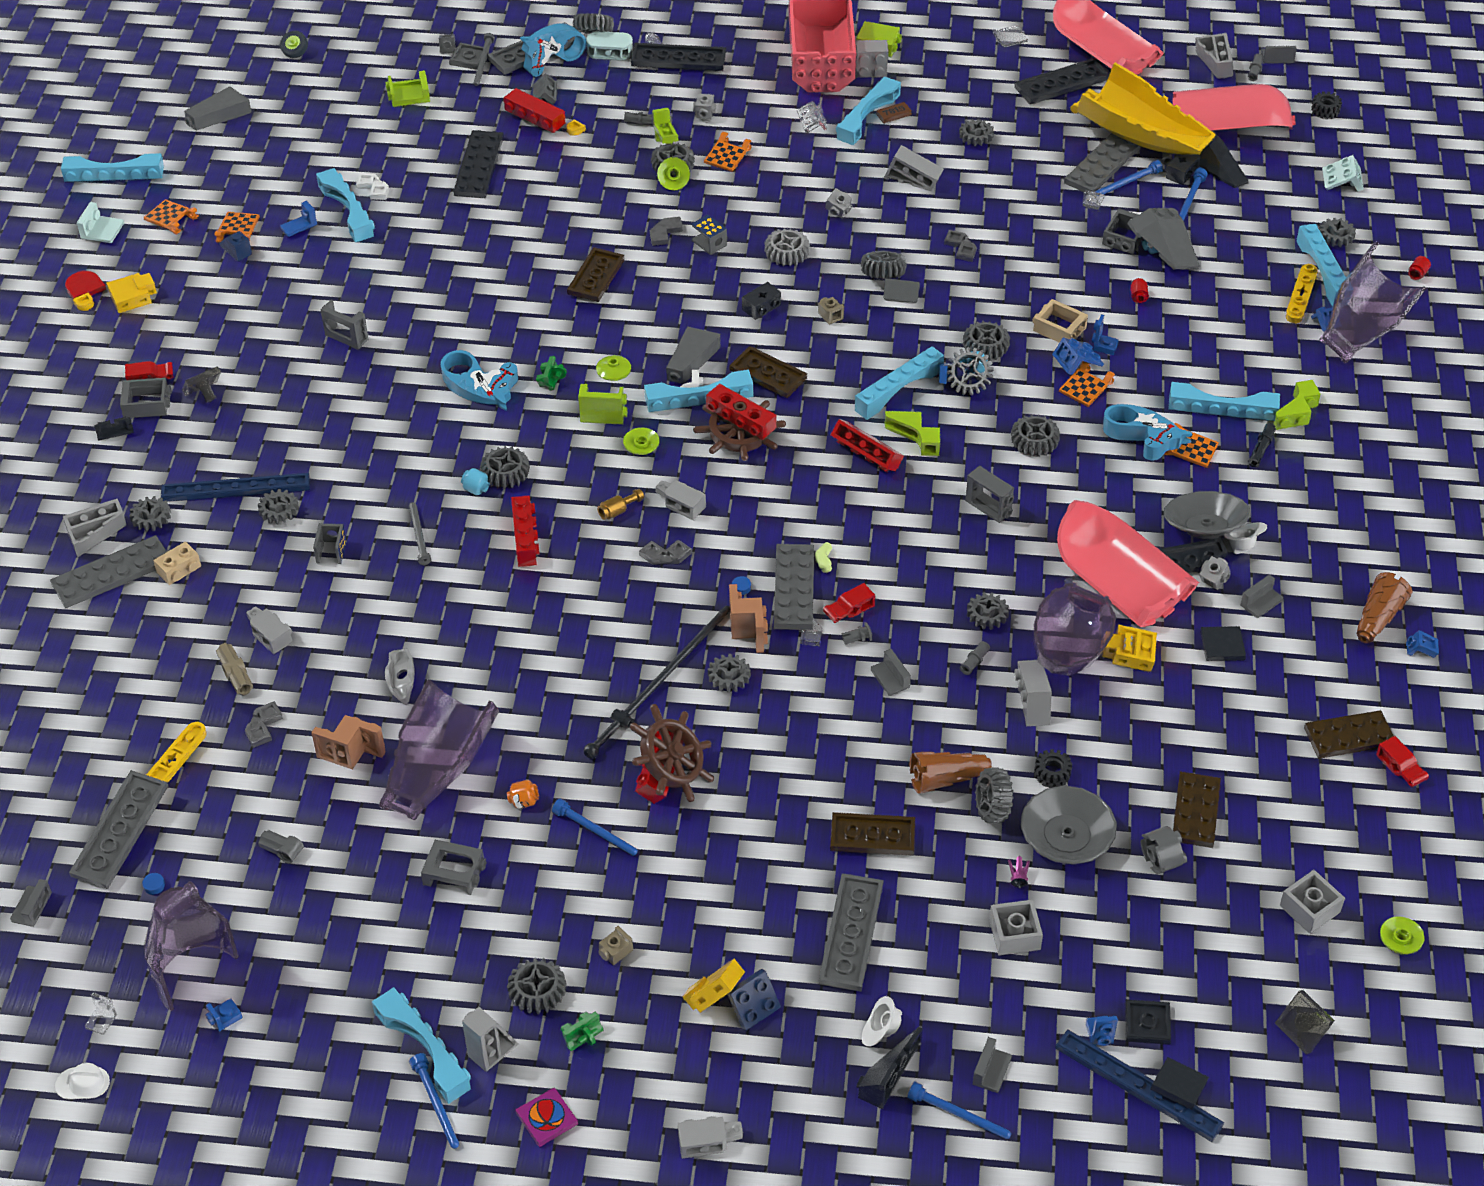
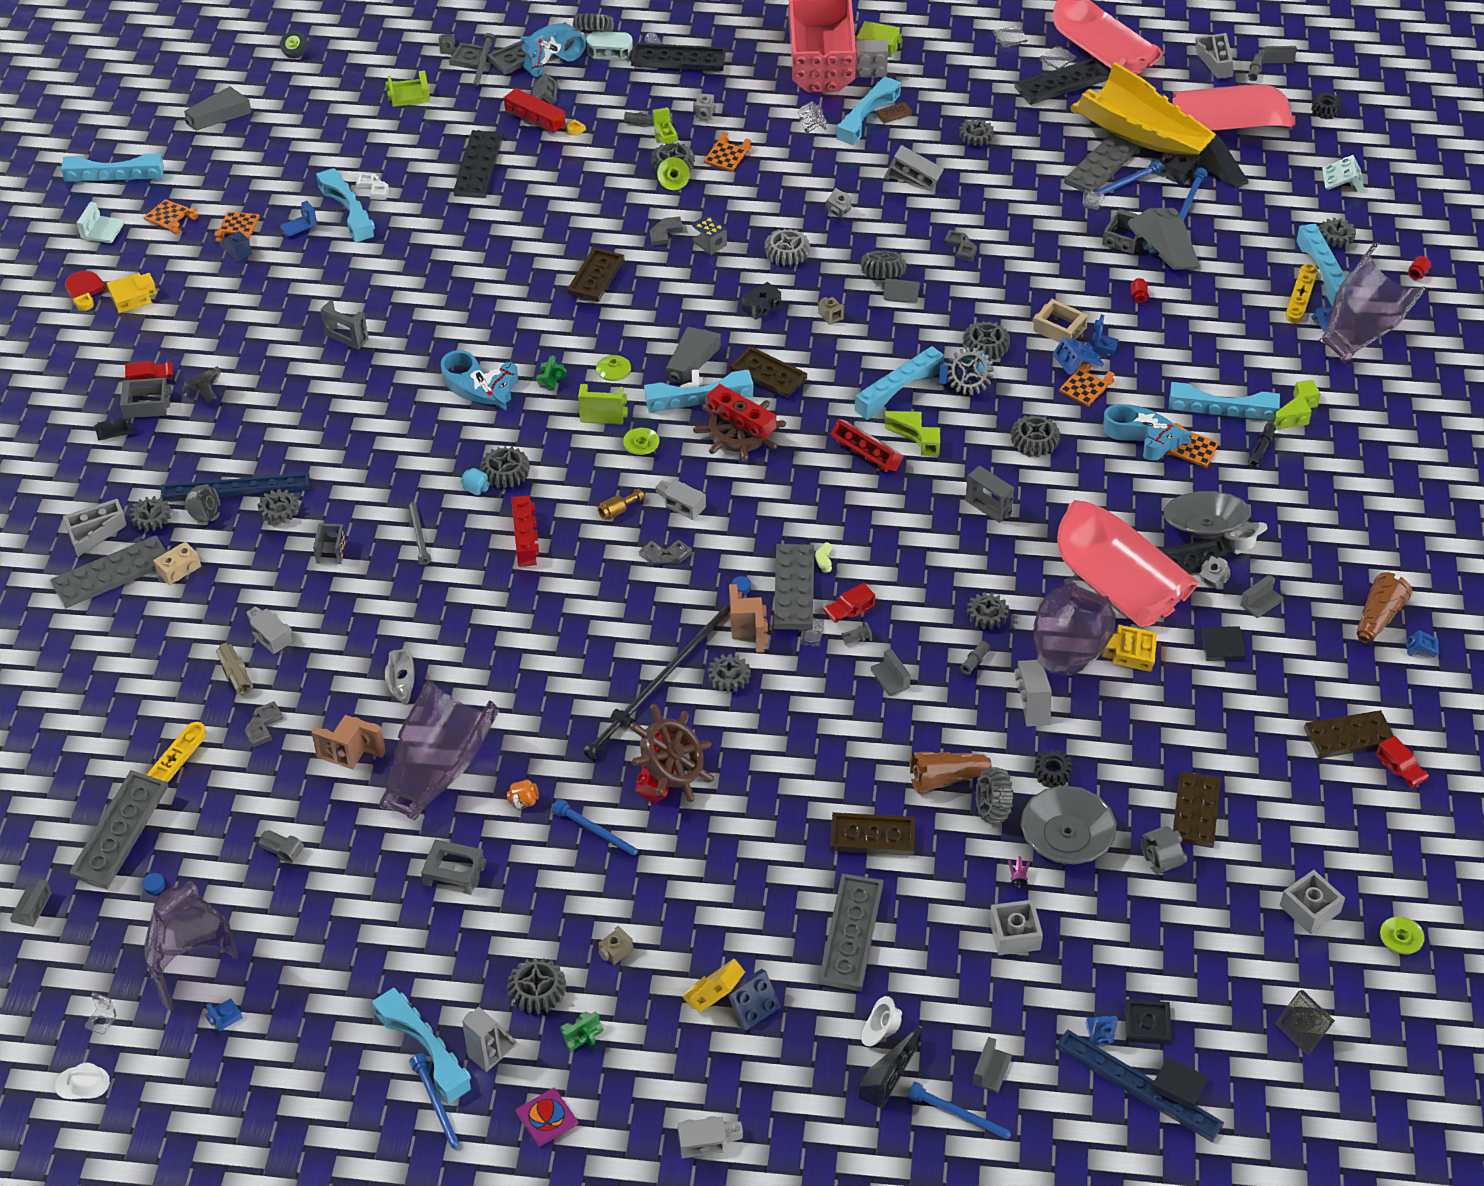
(202, 503): none -> dark grey cylinder
(1057, 57): none -> clear piece

